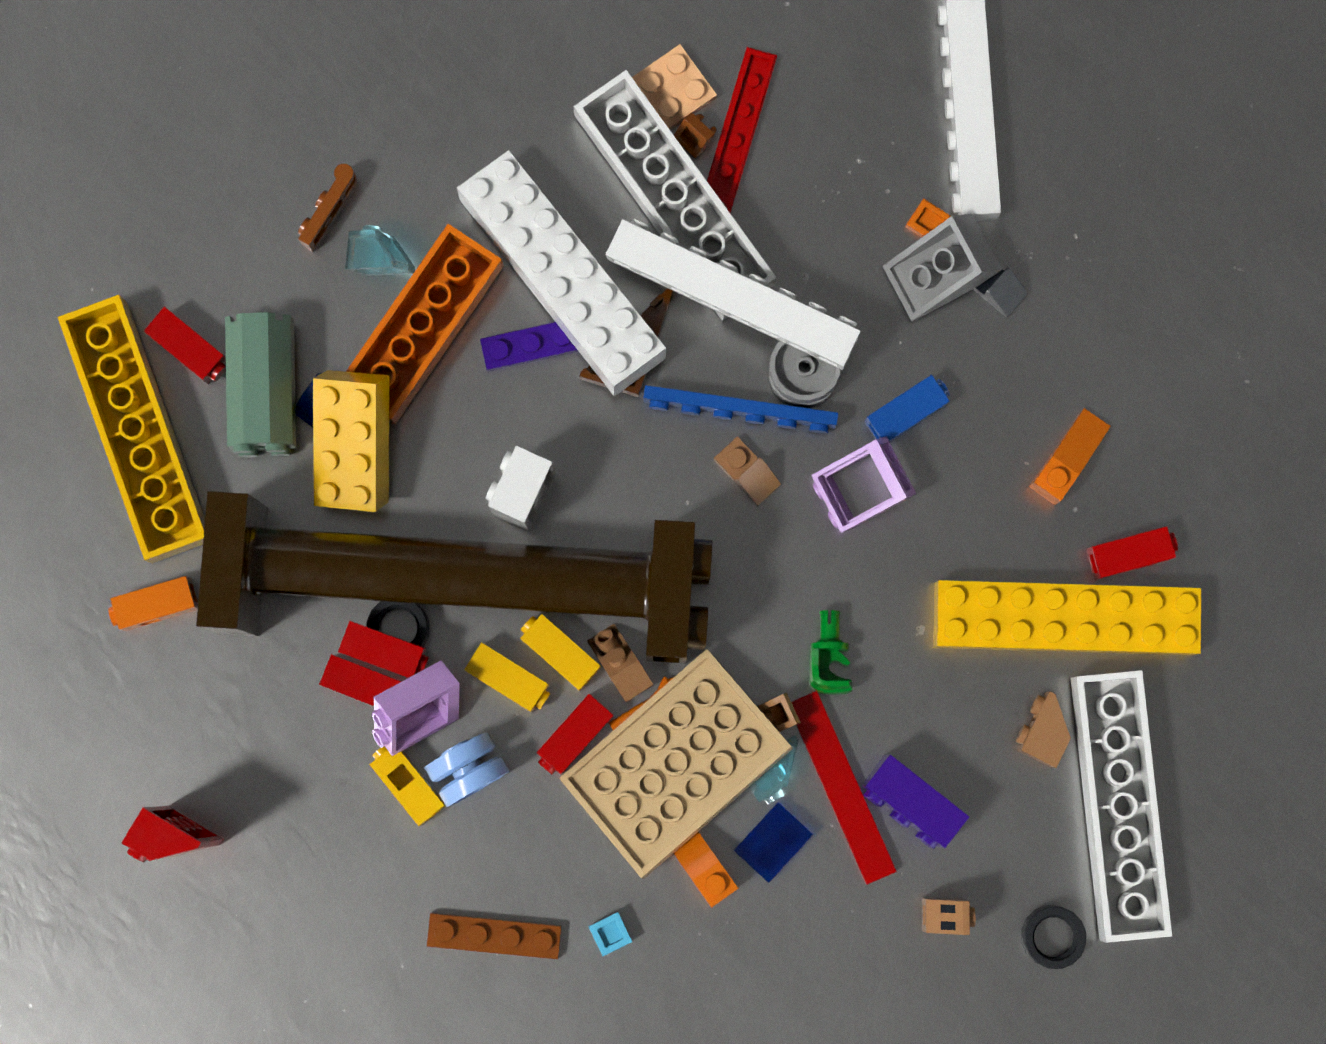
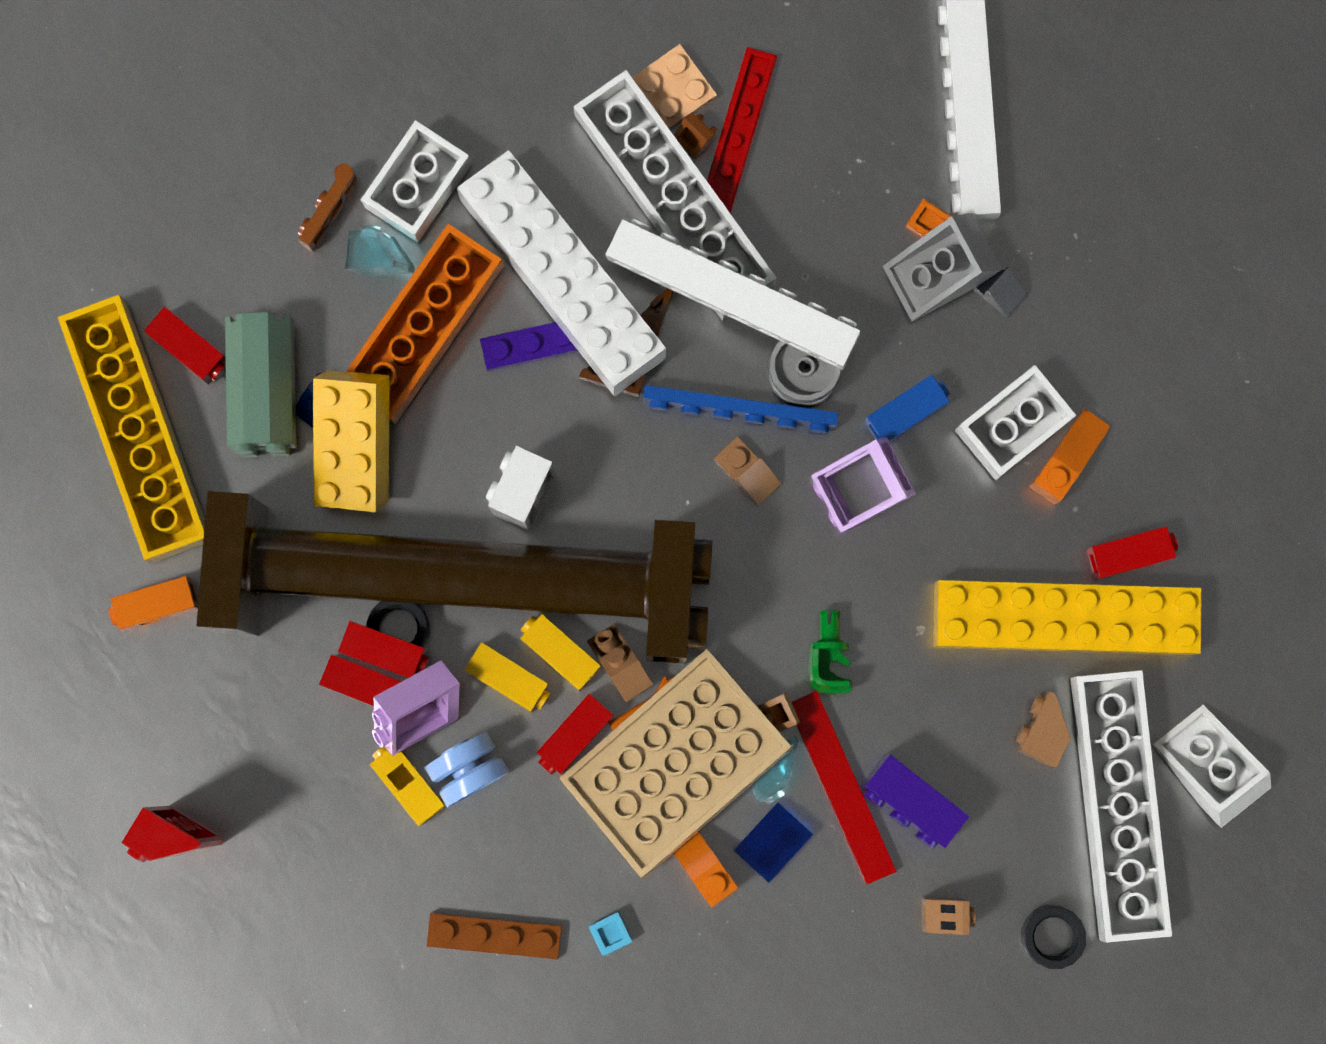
(416, 181): none -> white brick
(1015, 422): none -> white brick
(1213, 766): none -> white slope

